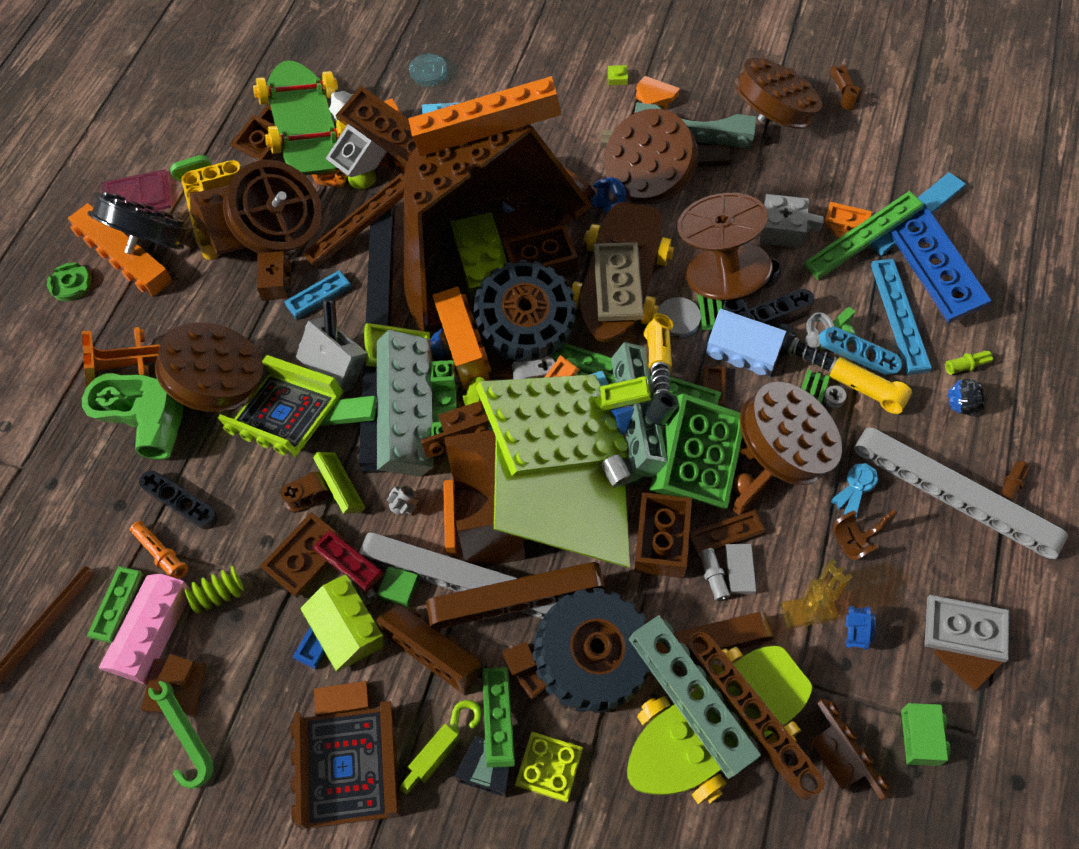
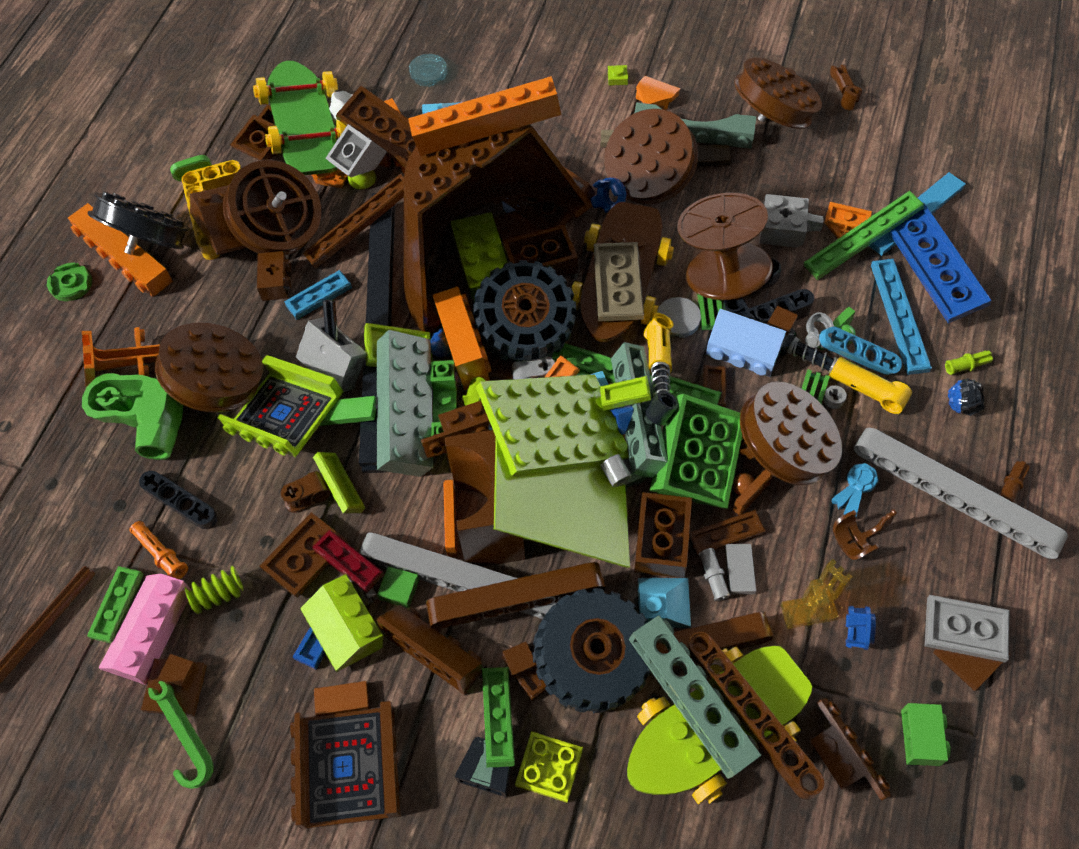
(146, 188): clear pink piece -> none
(402, 500): light grey gear -> none
(439, 747): lime piece -> none
(665, 598): none -> medium azure slope
(782, 319): none -> reddish brown tile

